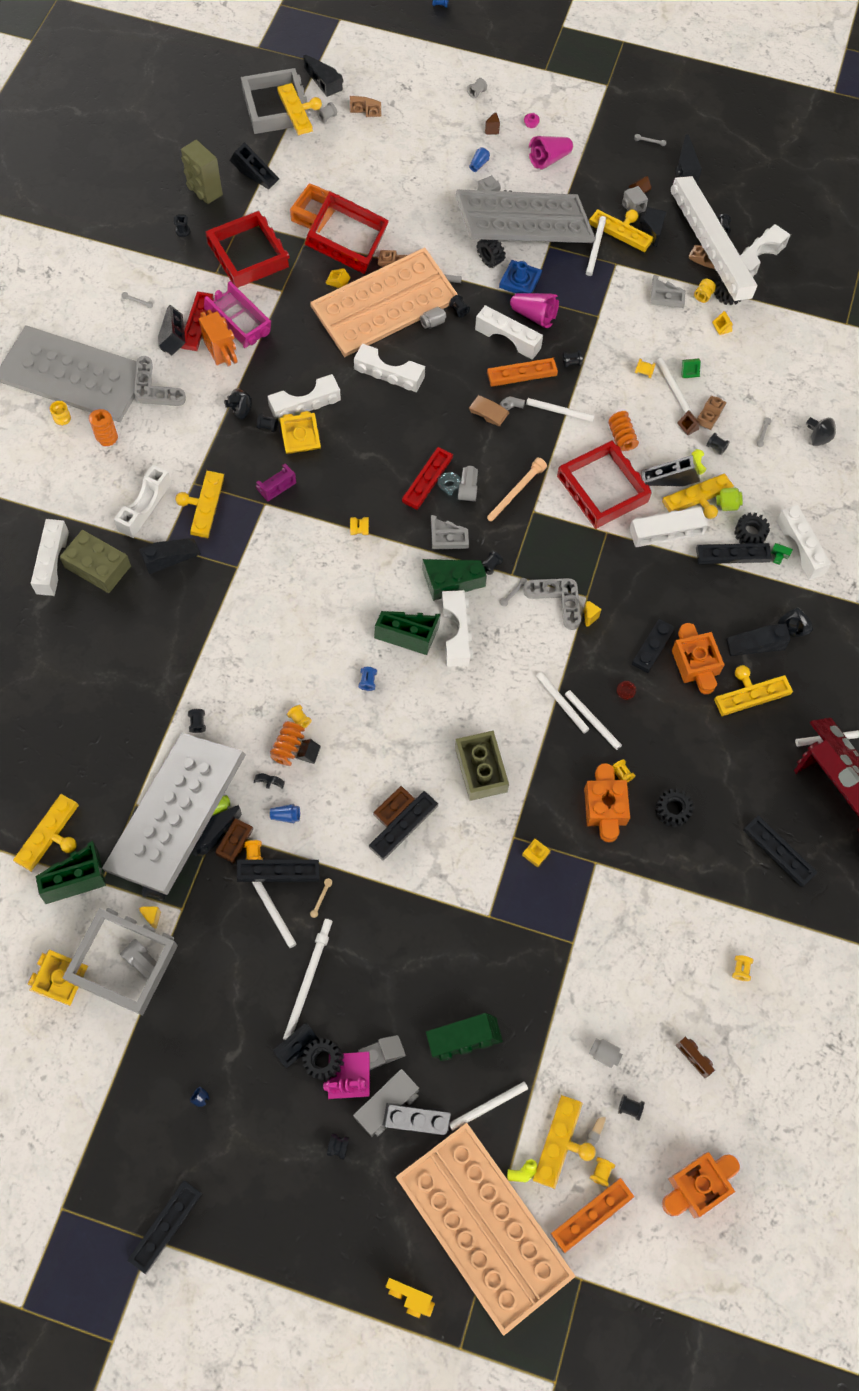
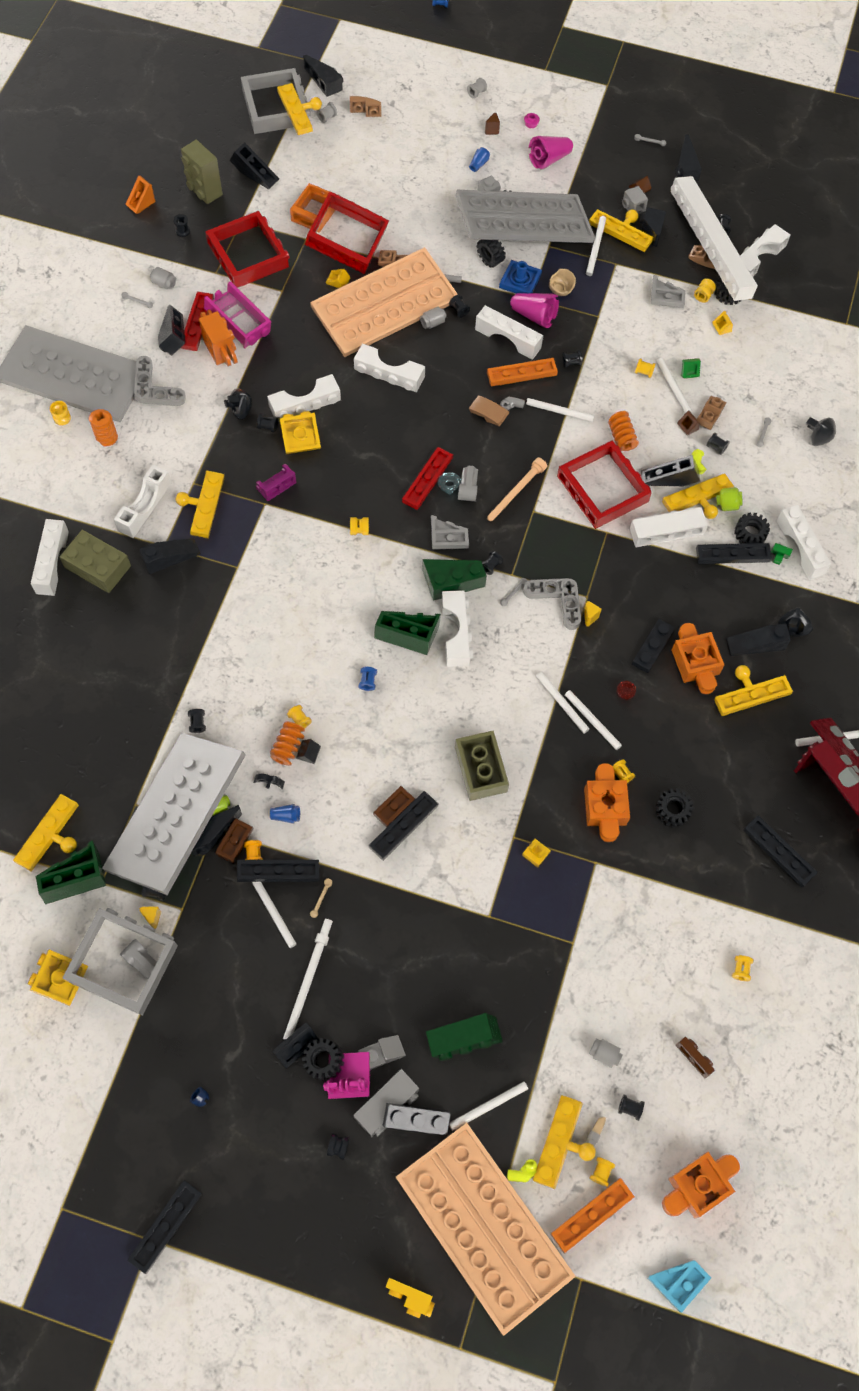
(140, 196): none -> orange slope
(163, 278): none -> light grey brick
(562, 282): none -> tan hair
(681, 1283): none -> medium azure wing

